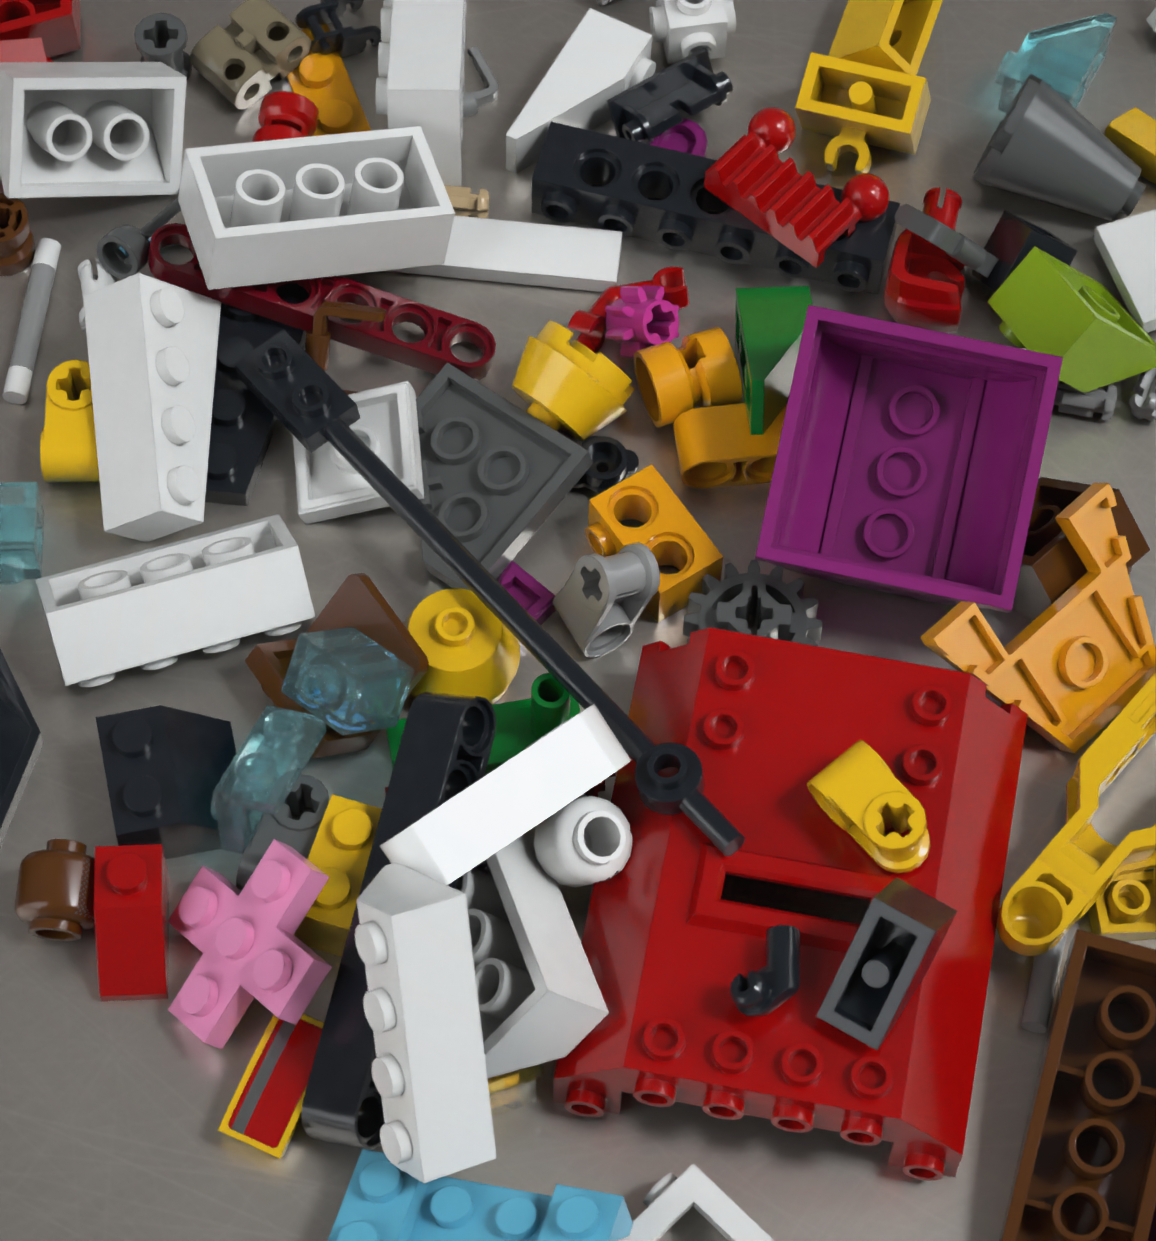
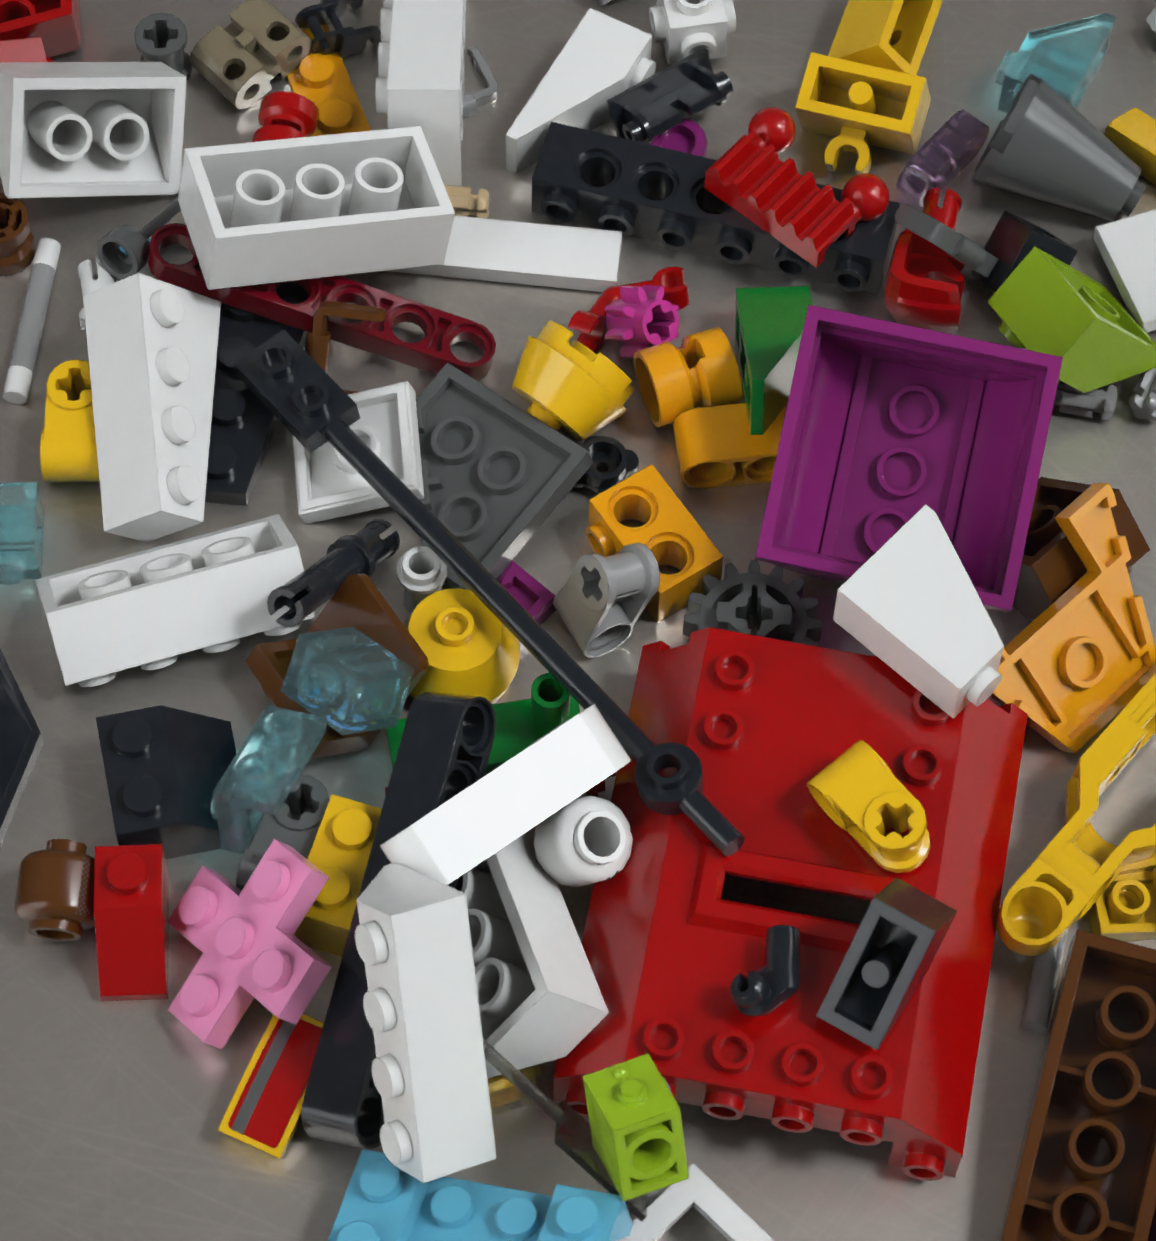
(322, 580): none -> black pin
(420, 574): none -> white pin
(571, 1129): none -> clear smoke piece
(636, 1127): none -> lime head
(924, 616): none -> white slope
(943, 156): none -> clear purple beam

